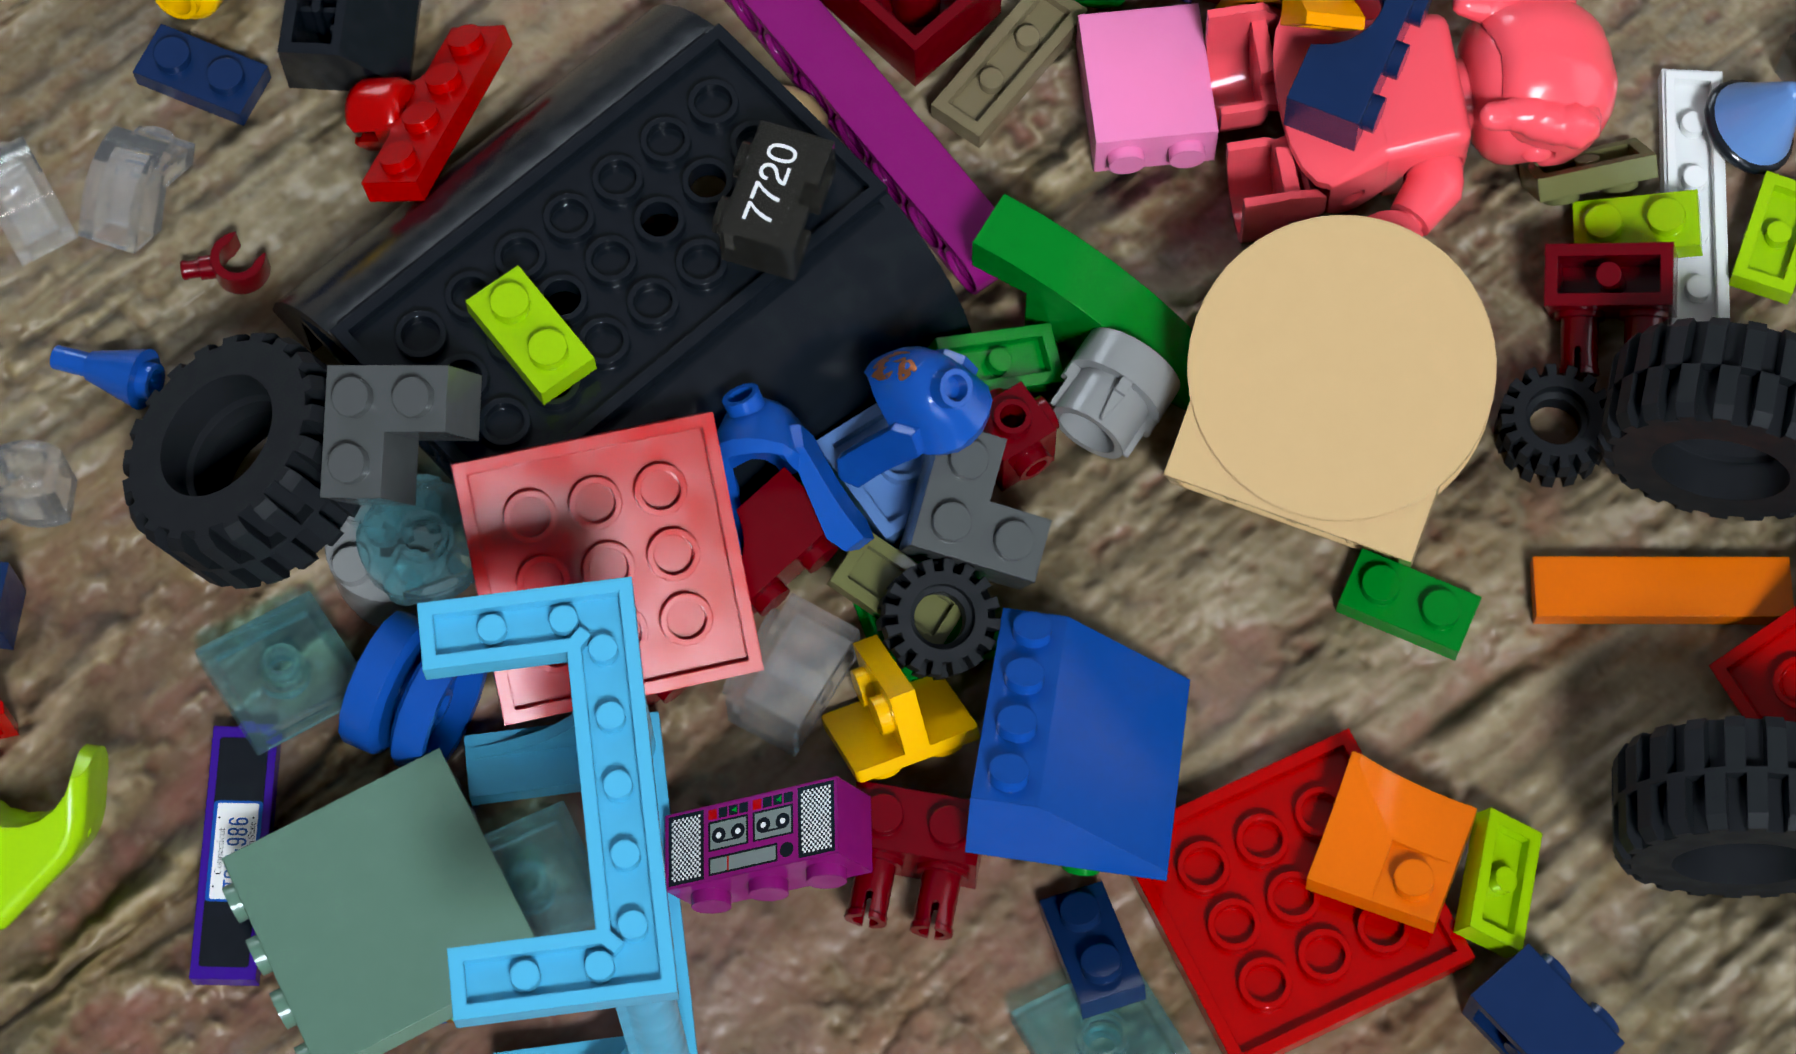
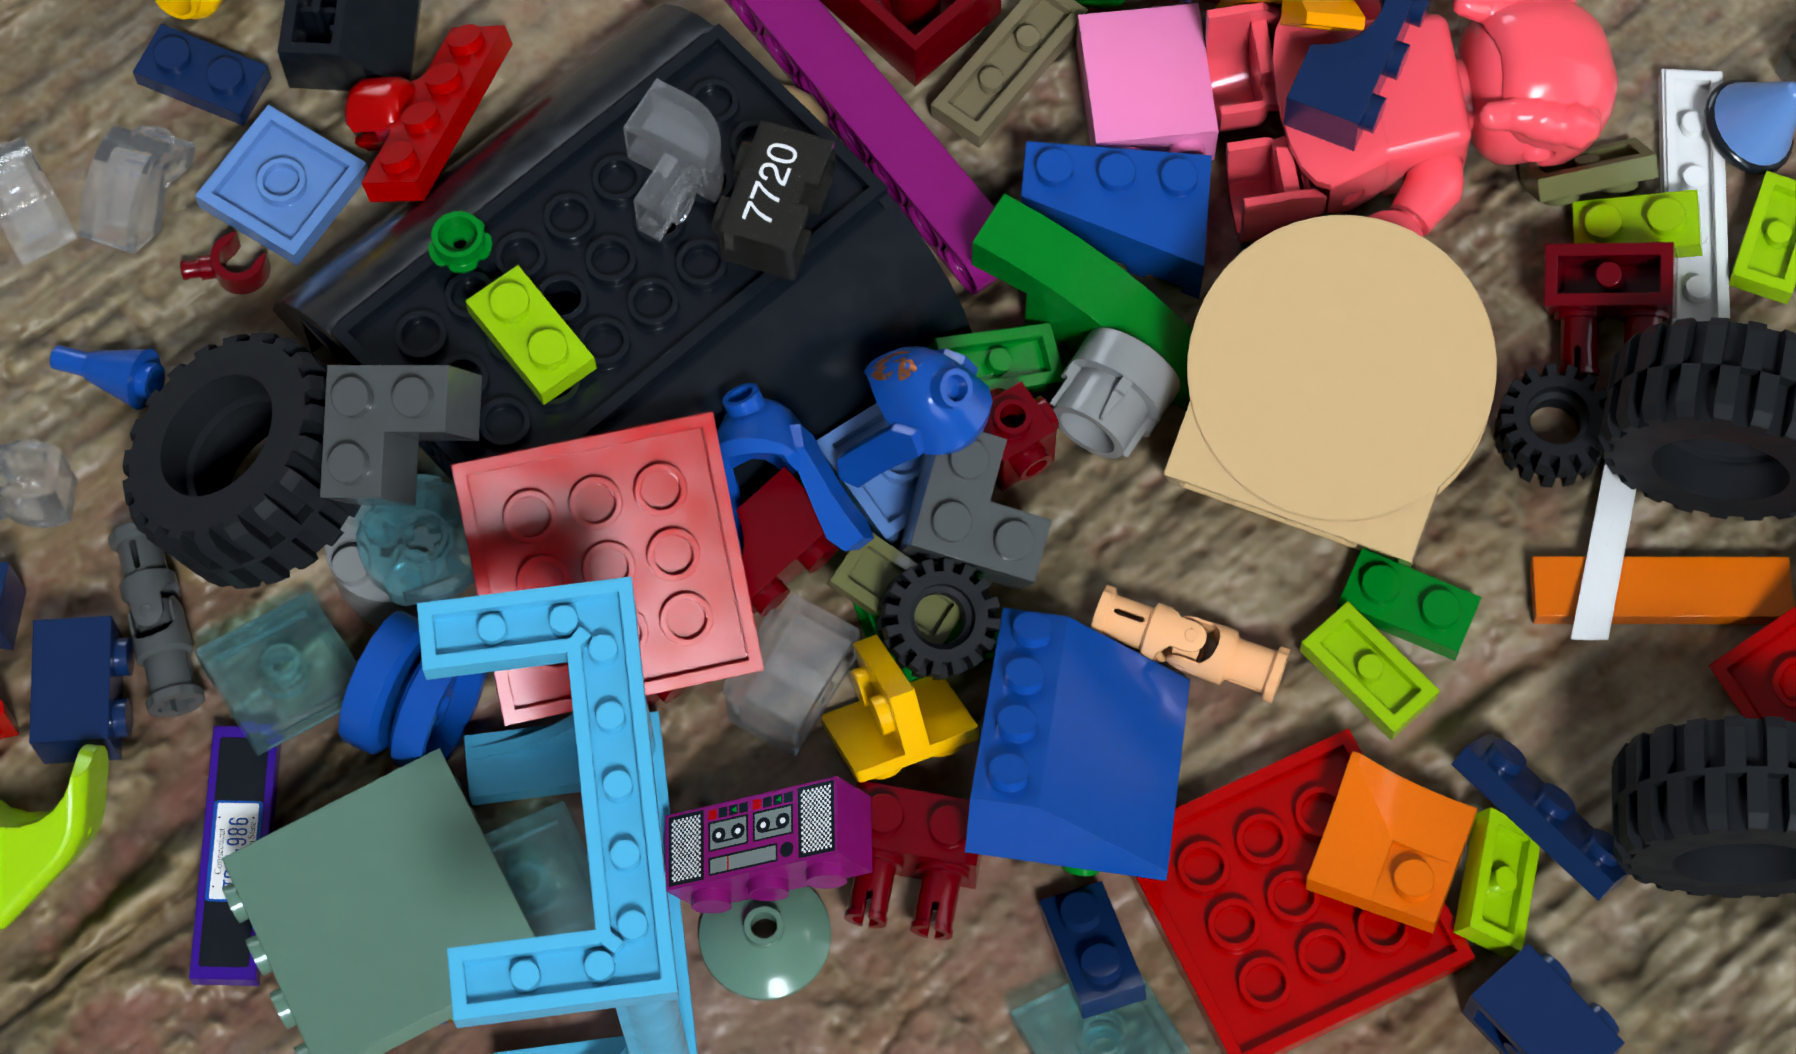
(79, 687): none -> dark blue brick
(156, 623): none -> dark grey piece
(282, 185): none -> medium blue plate
(456, 227): none -> green plate
(682, 148): none -> clear brick
(772, 965): none -> sand green dish
(1126, 204): none -> blue wedge
(1179, 640): none -> light nougat piece
(1369, 670): none -> lime plate
(1542, 813): none -> dark blue plate
(1604, 559): none -> white sticker

